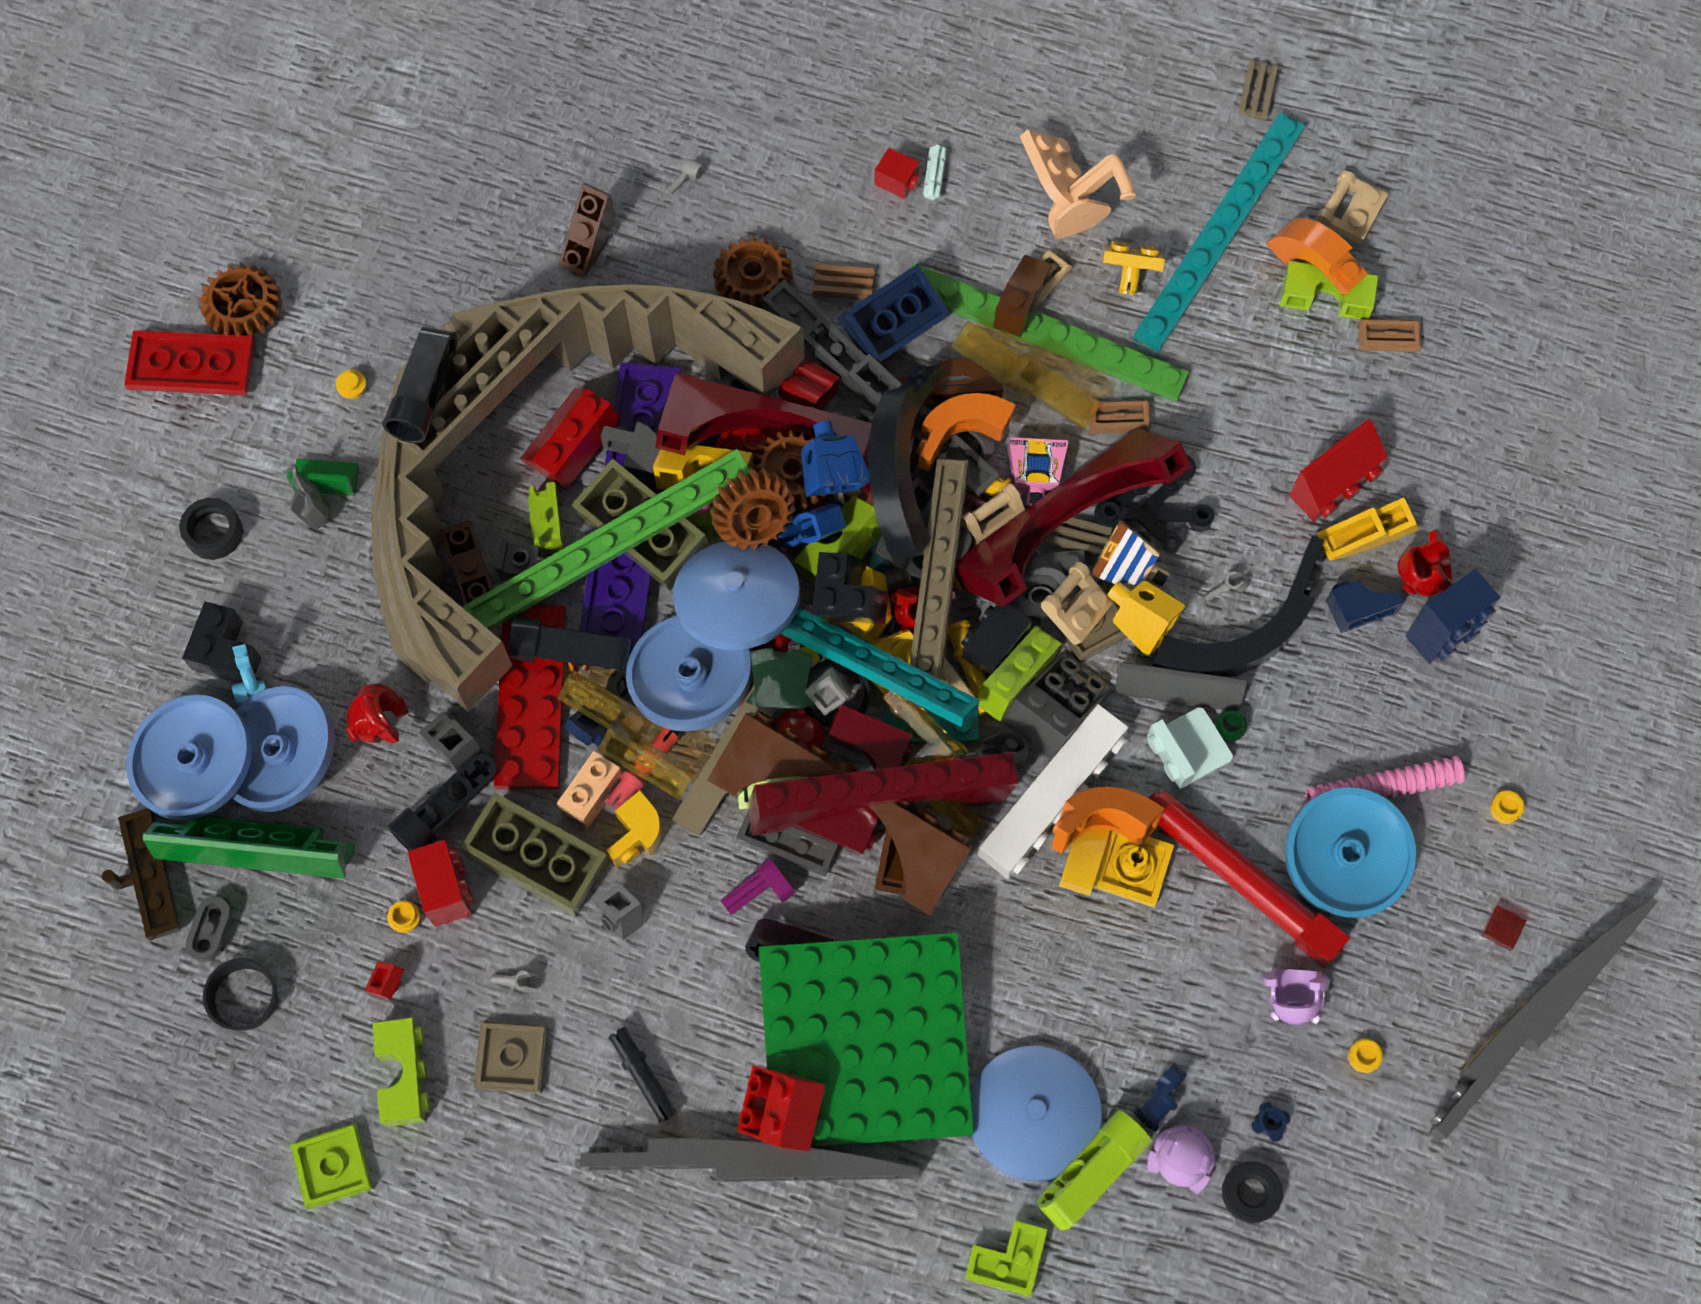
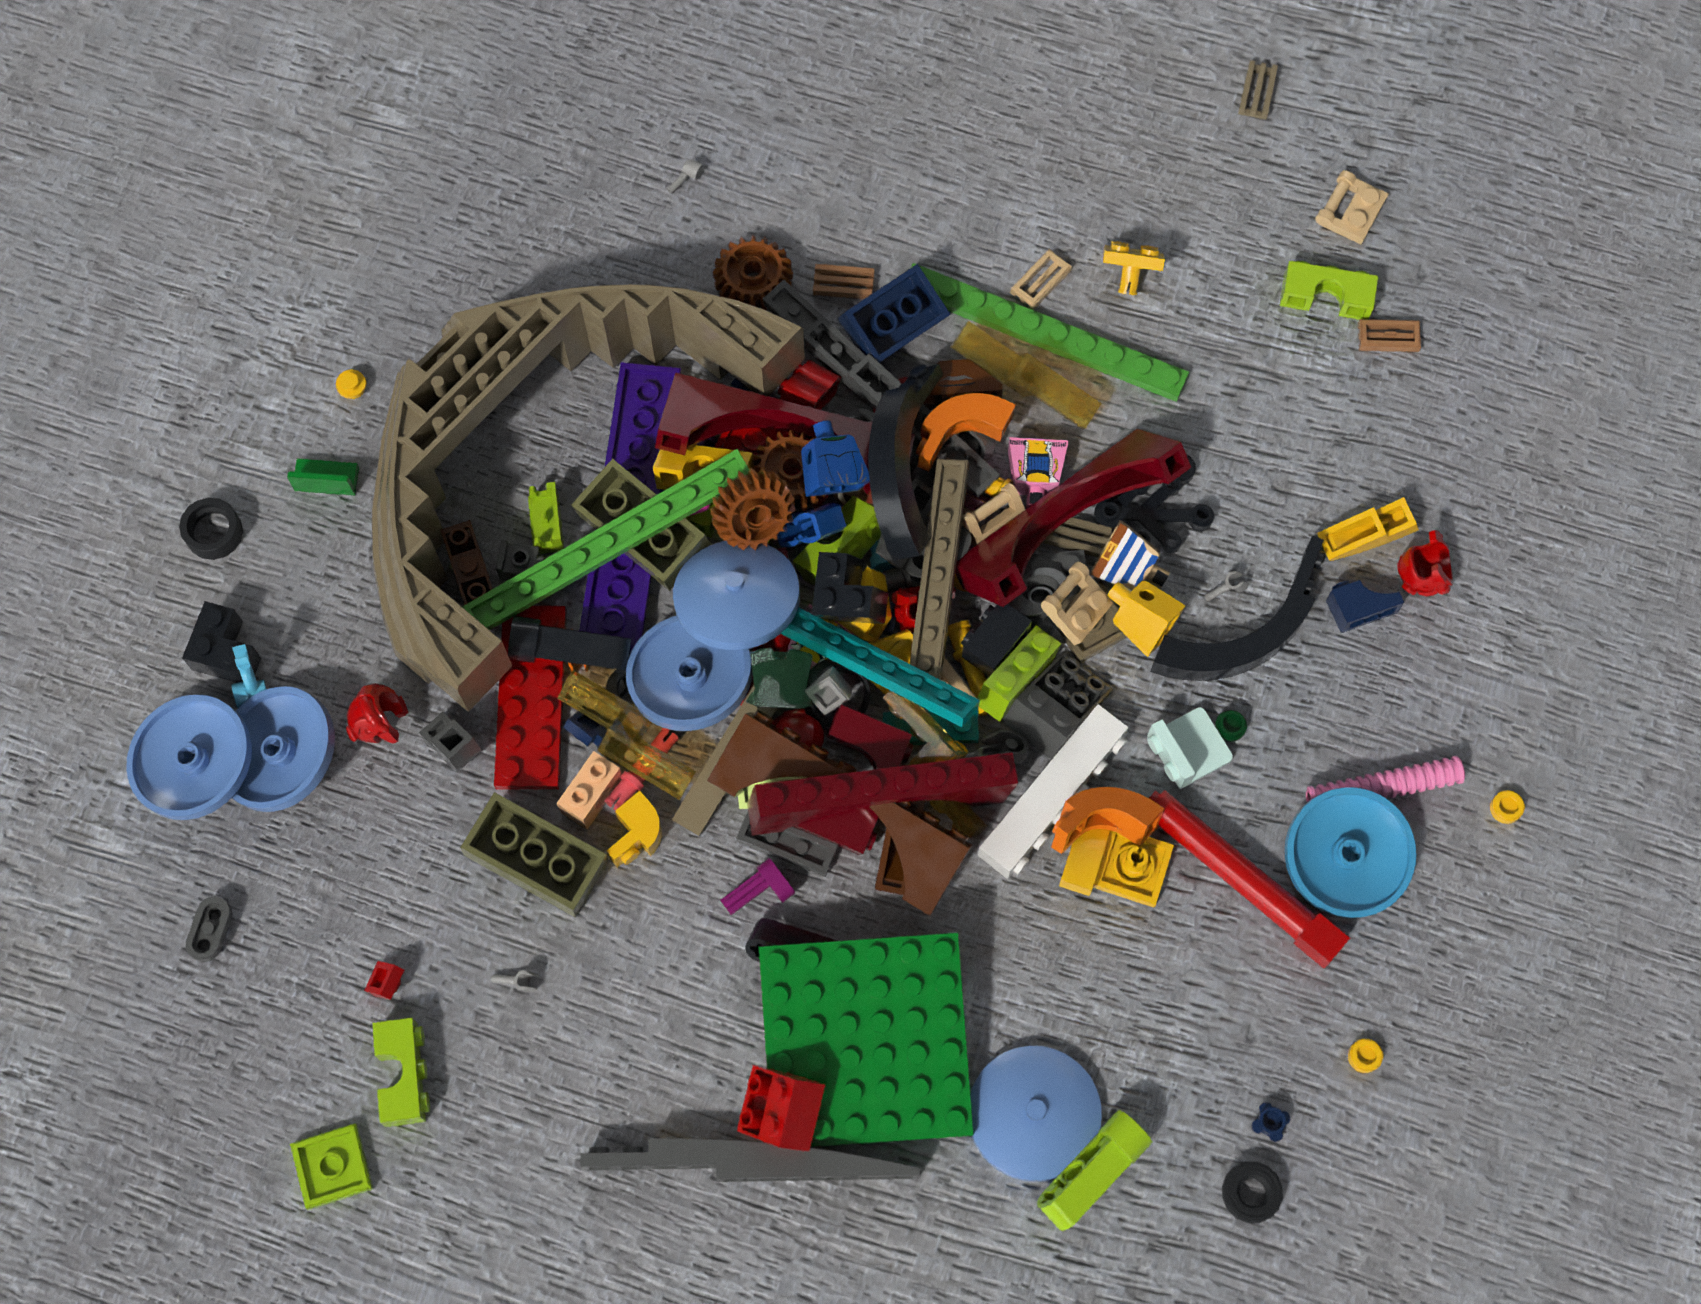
(147, 876): dark brown plate -> none
(189, 362): red plate -> none
(219, 975): black tyre -> none
(245, 311): dark orange gear -> none
(250, 846): green slope -> none
(308, 502): dark grey piece -> none
(403, 916): yellow plate -> none
(418, 827): black beam -> none
(420, 386): black beam -> none
(440, 883): red brick -> none
(510, 1057): dark tan tile -> none
(570, 437): red slope -> none
(587, 230): reddish brown slope -> none
(618, 917): dark grey brick -> none
(635, 1063): black pin -> none
(638, 447): dark grey brick -> none
(897, 173): red brick -> none
(934, 172): light aqua axle -> none
(1015, 1269): lime plate -> none
(1021, 295): reddish brown slope -> none
(1063, 183): light nougat plate -> none
(1128, 423): medium nougat tile -> none
(1160, 1102): dark blue connector -> none
(1180, 686): dark grey slope -> none
(1182, 1157): lavender helmet -> none
(1218, 232): teal plate -> none
(1296, 994): lavender helmet -> none
(1322, 248): orange arch -> none
(1340, 472): red slope -> none
(1453, 617): dark blue brick -> none
(1503, 928): clear red plate -> none
(1535, 1019): dark grey slope -> none

